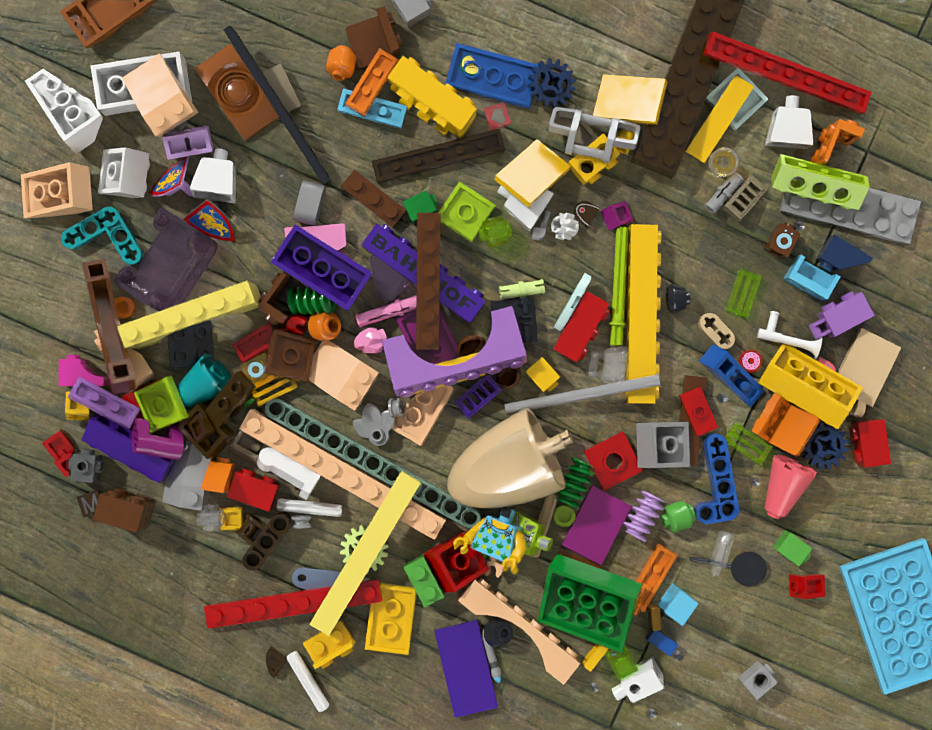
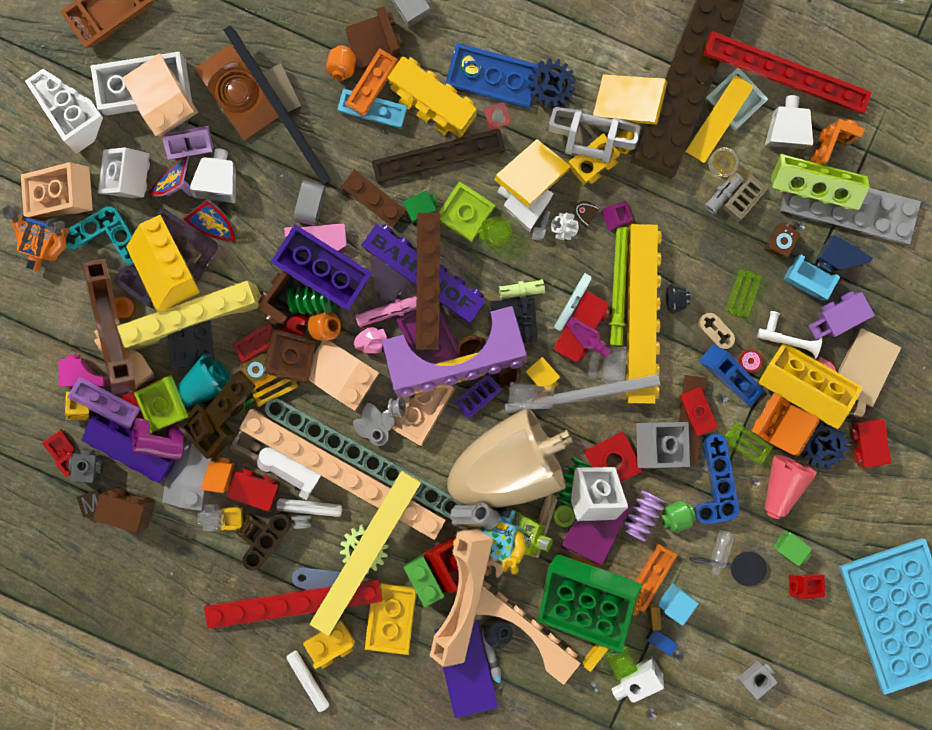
(36, 237): none -> torso
(161, 265): none -> yellow slope
(274, 661): dark brown tile -> none
(472, 556): none -> light nougat arch
(474, 516): none -> light grey piece
(531, 396): none -> clear slope
(588, 336): none -> magenta piece
(597, 494): none -> white slope

